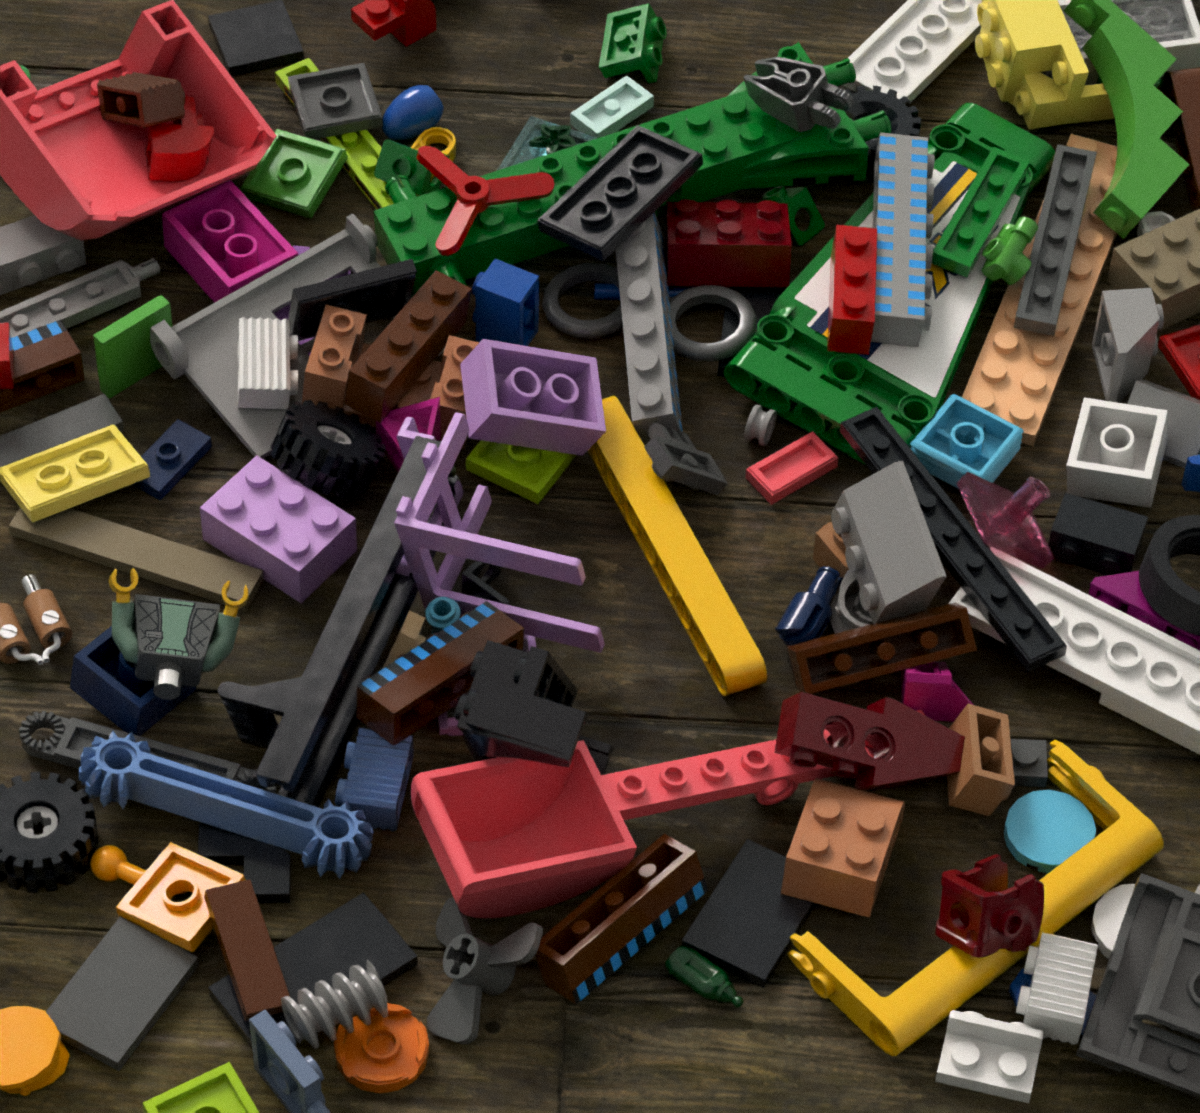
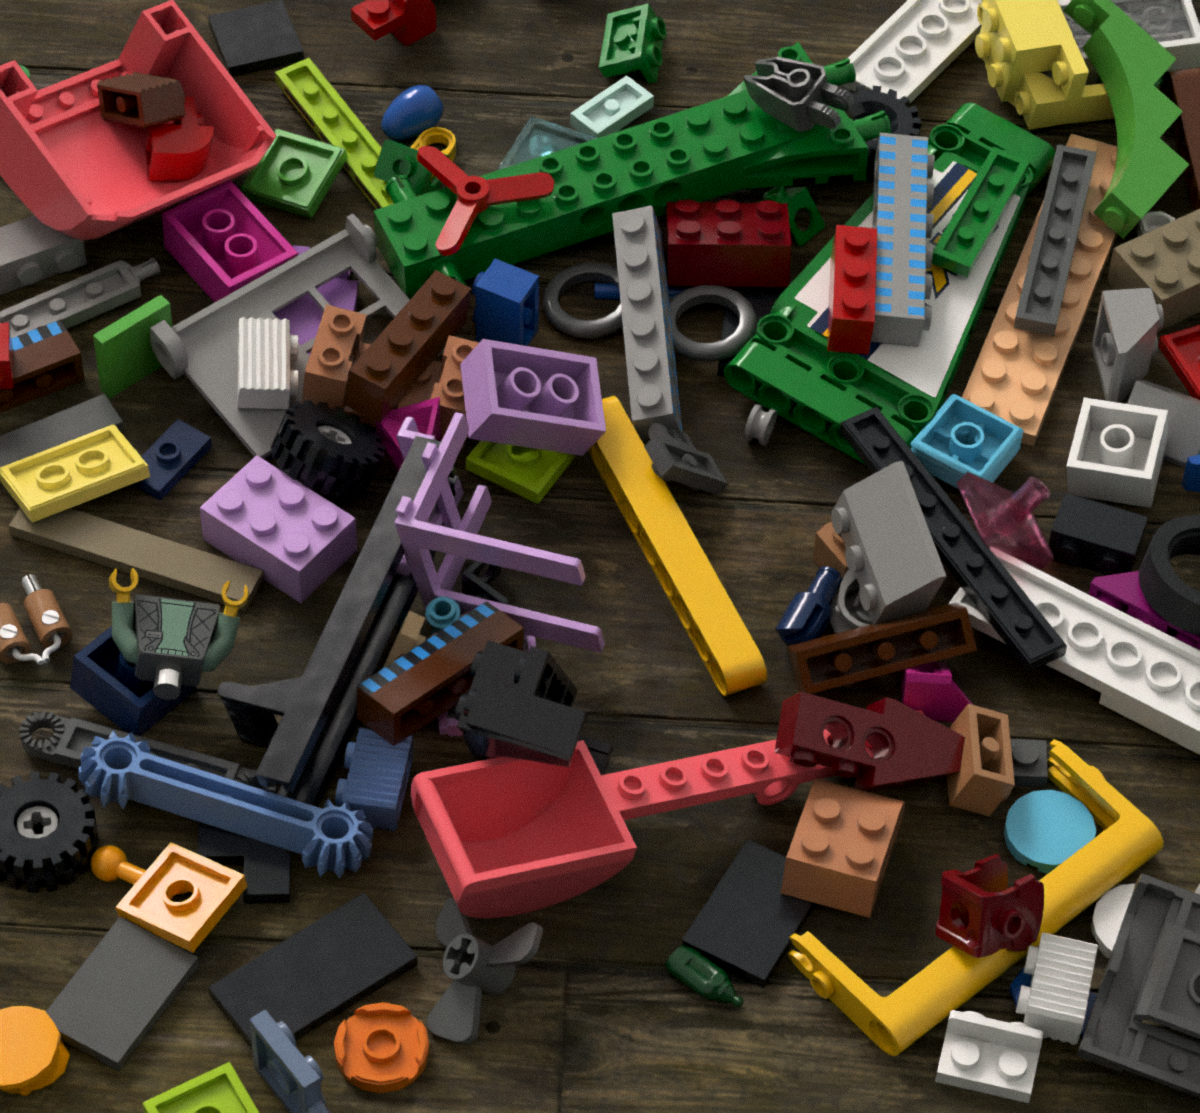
(246, 948): reddish brown tile -> none
(335, 101): dark grey tile -> none
(335, 1004): light grey piece -> none
(373, 292): black tile -> none
(554, 138): dark green plant -> none
(620, 192): black tile -> none
(620, 918): reddish brown brick -> none
(792, 467): coral tile -> none
(1005, 251): bright green plate -> none

